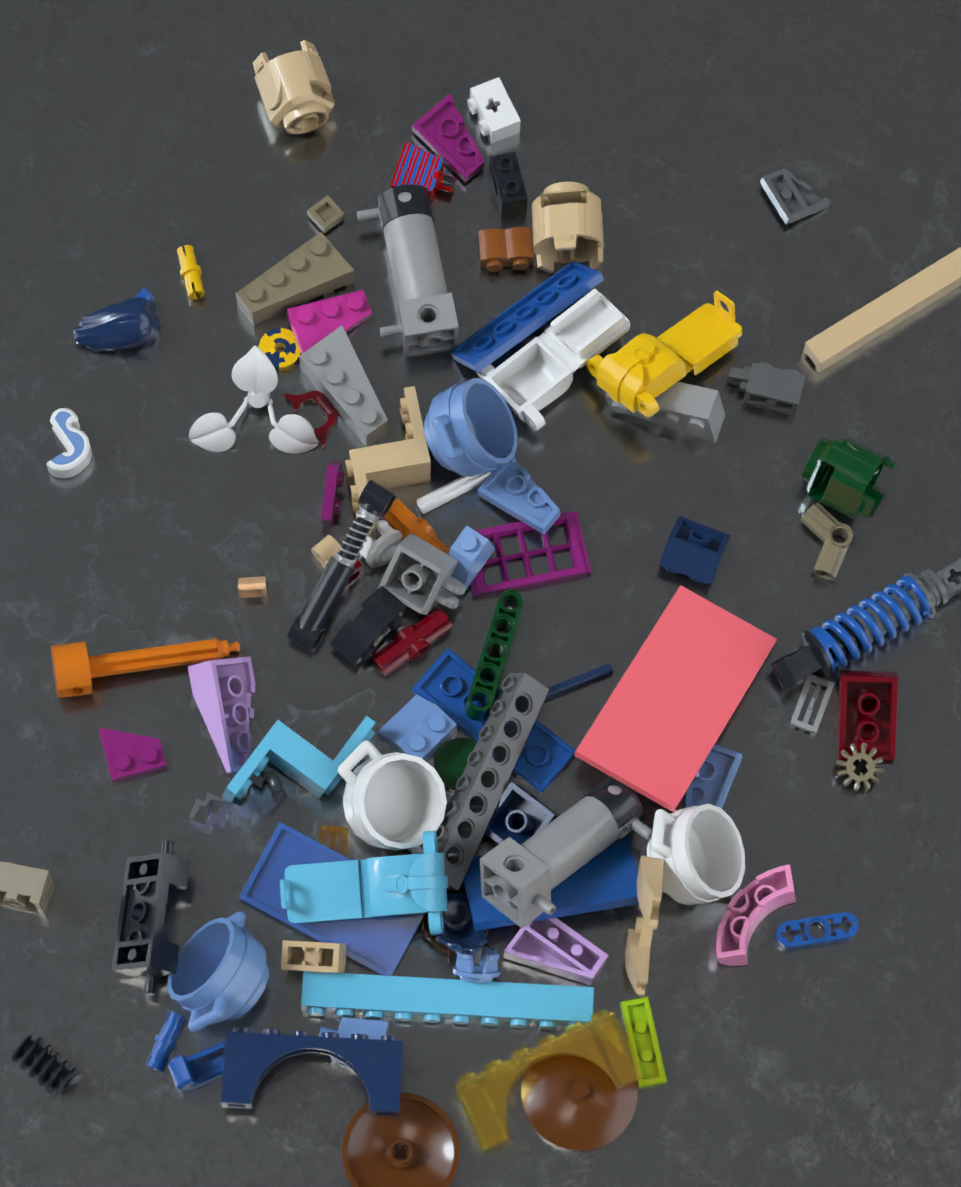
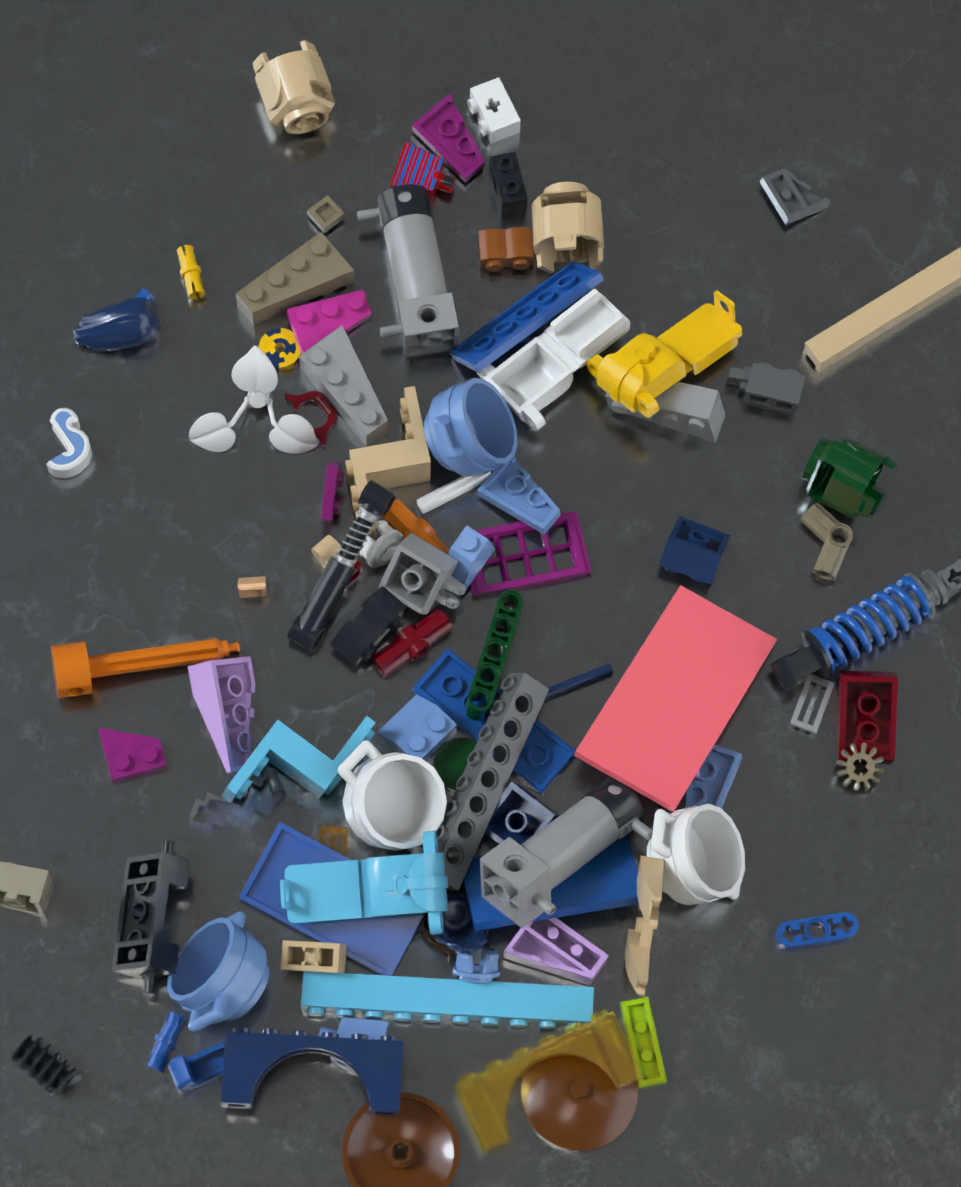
(748, 909): bright pink brick -> none

